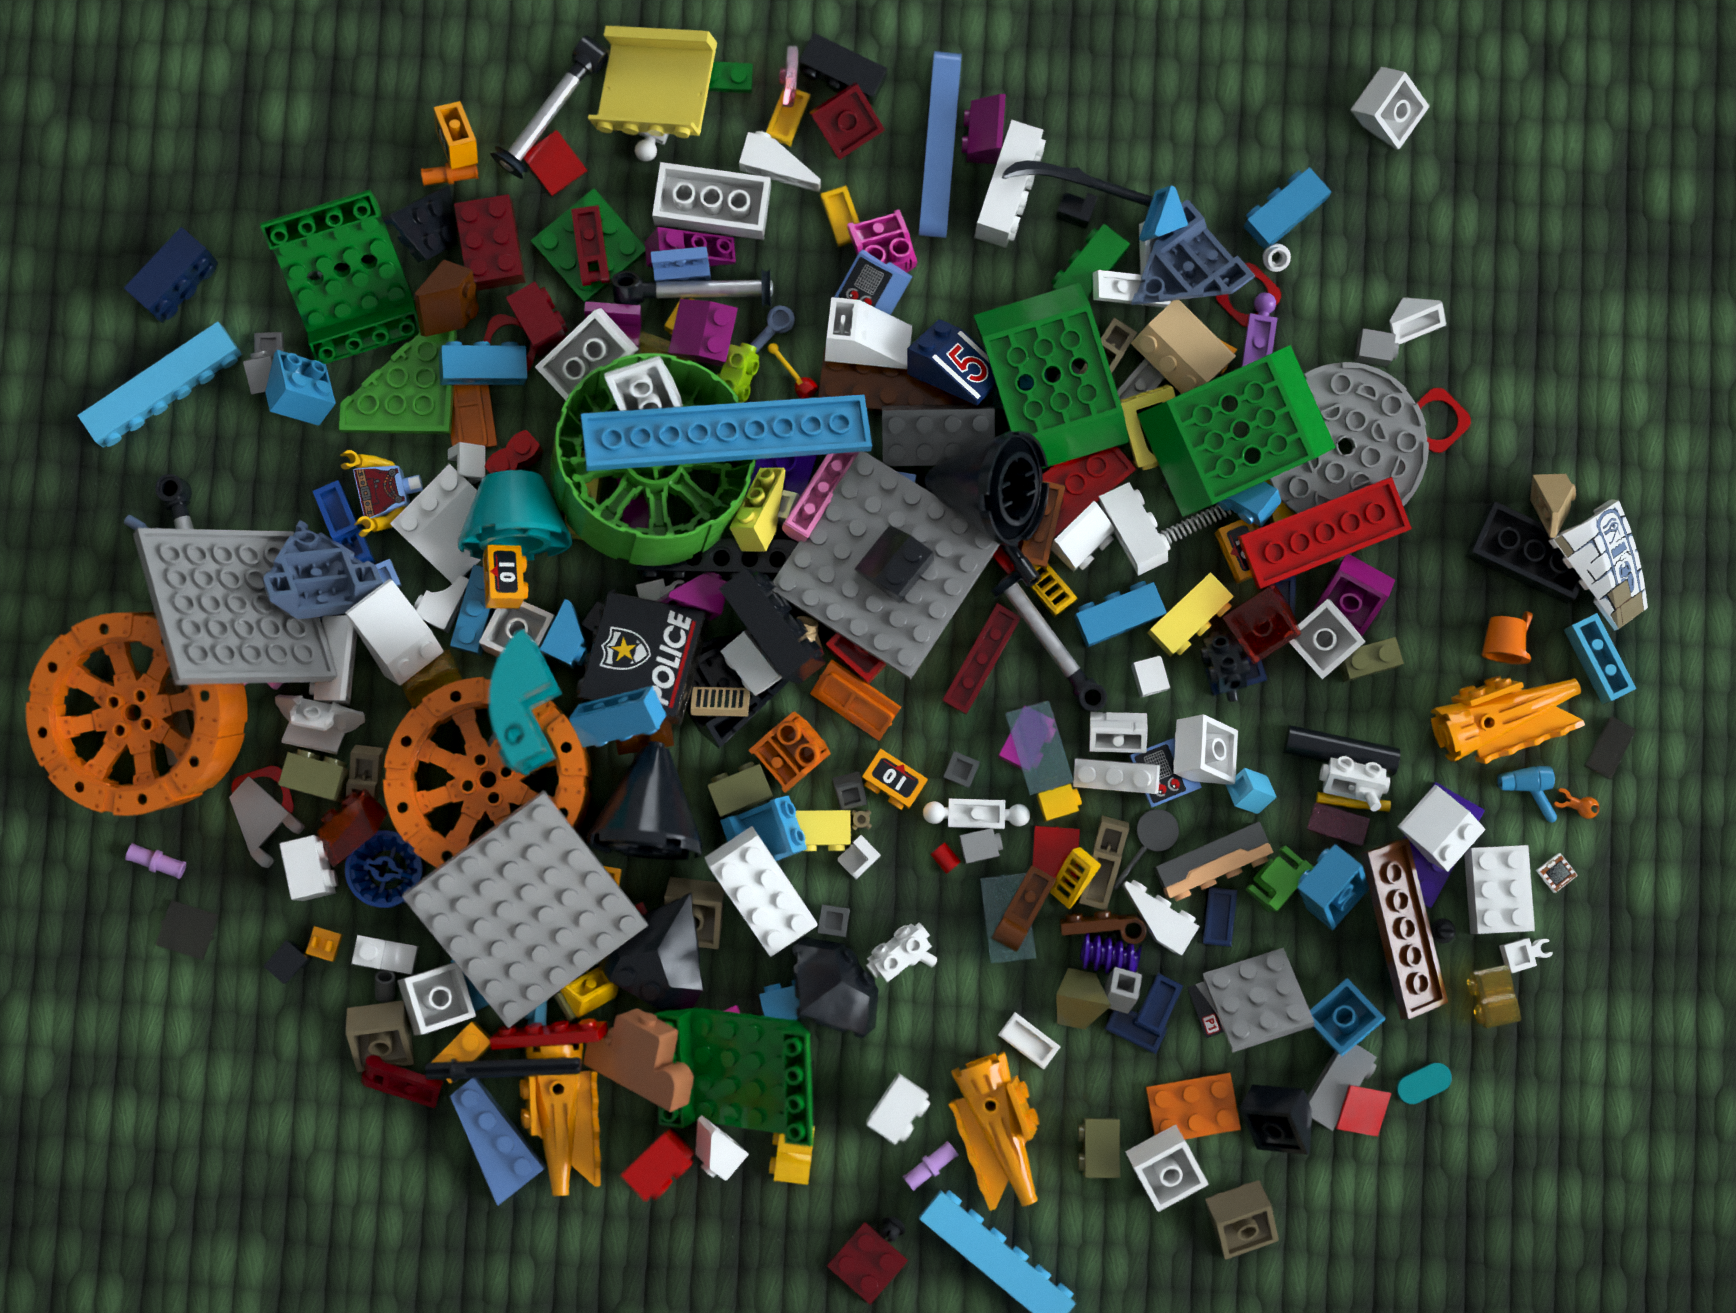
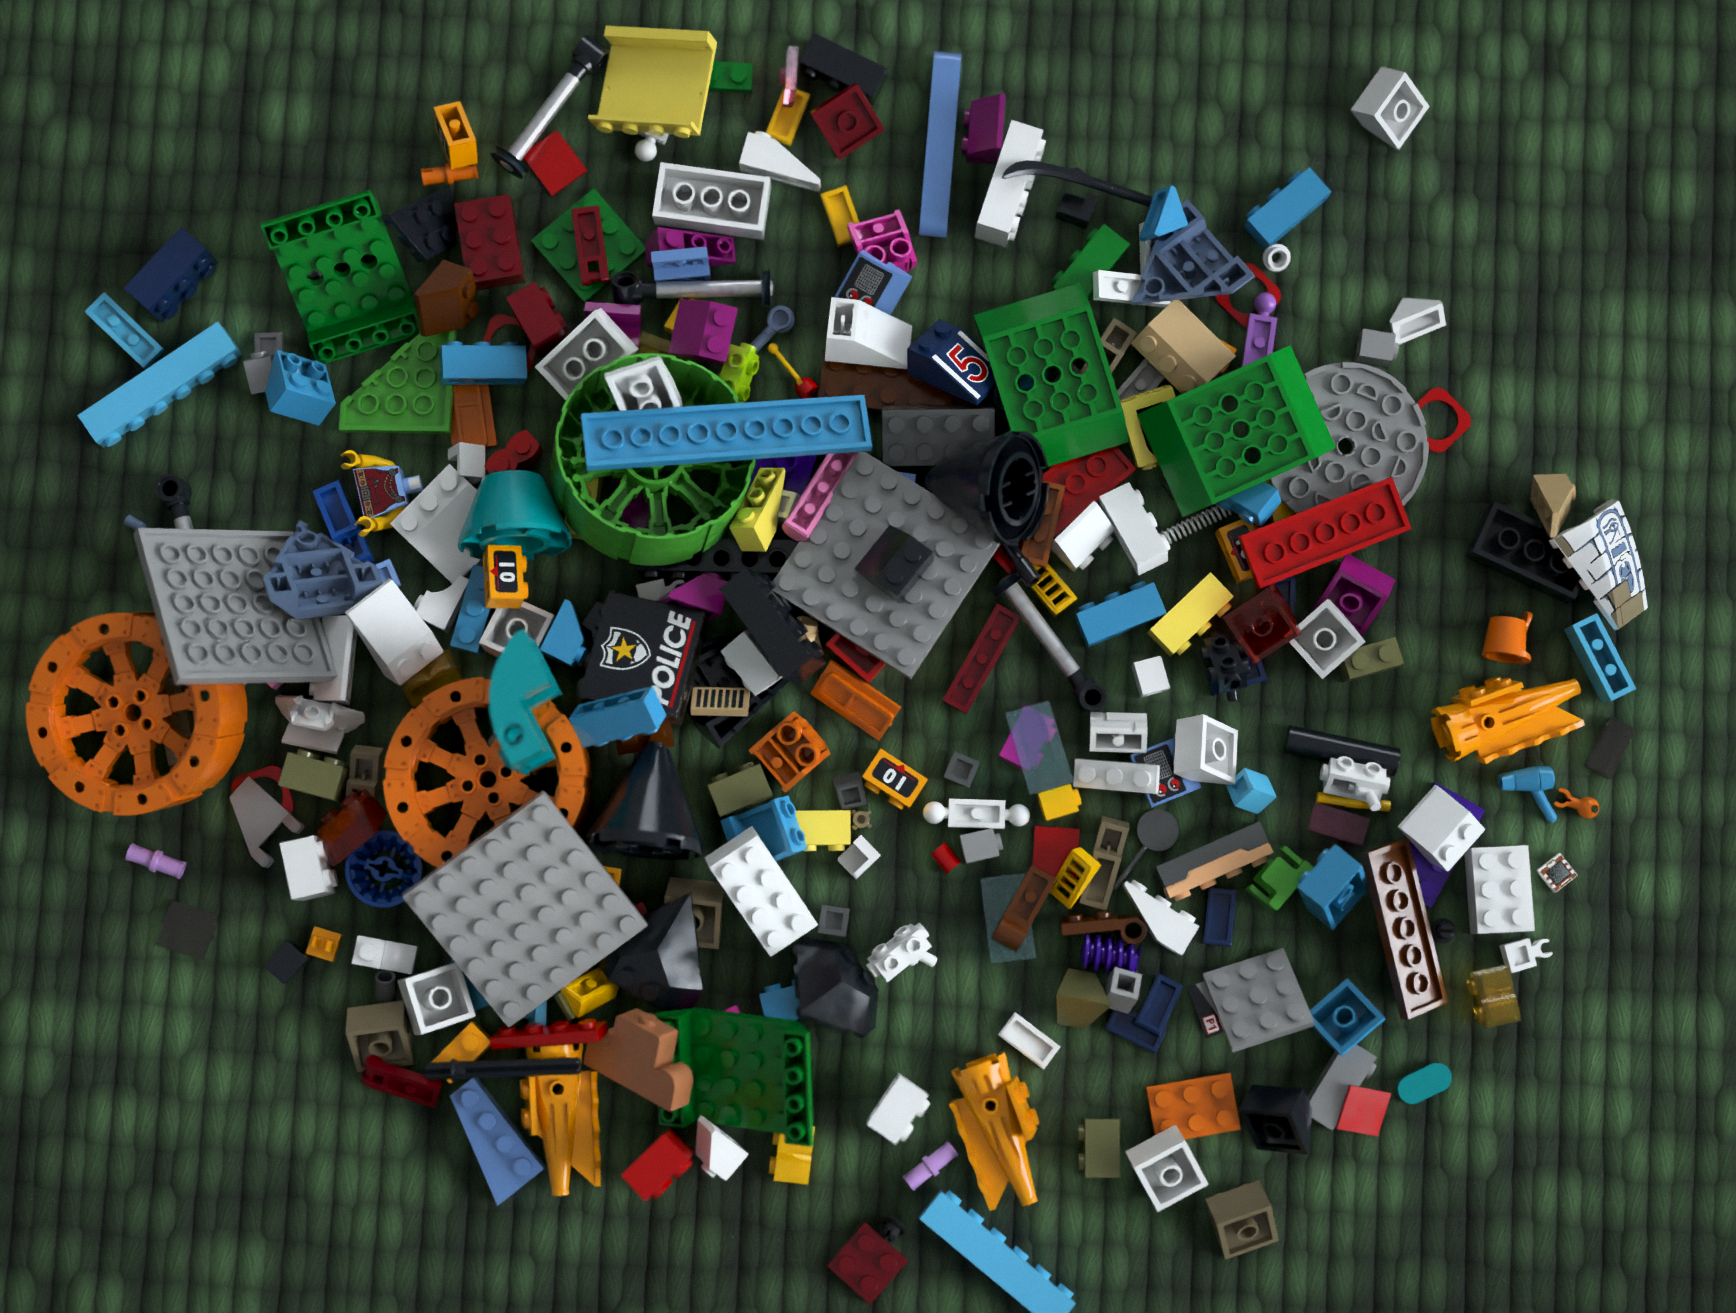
(125, 331): none -> medium azure plate

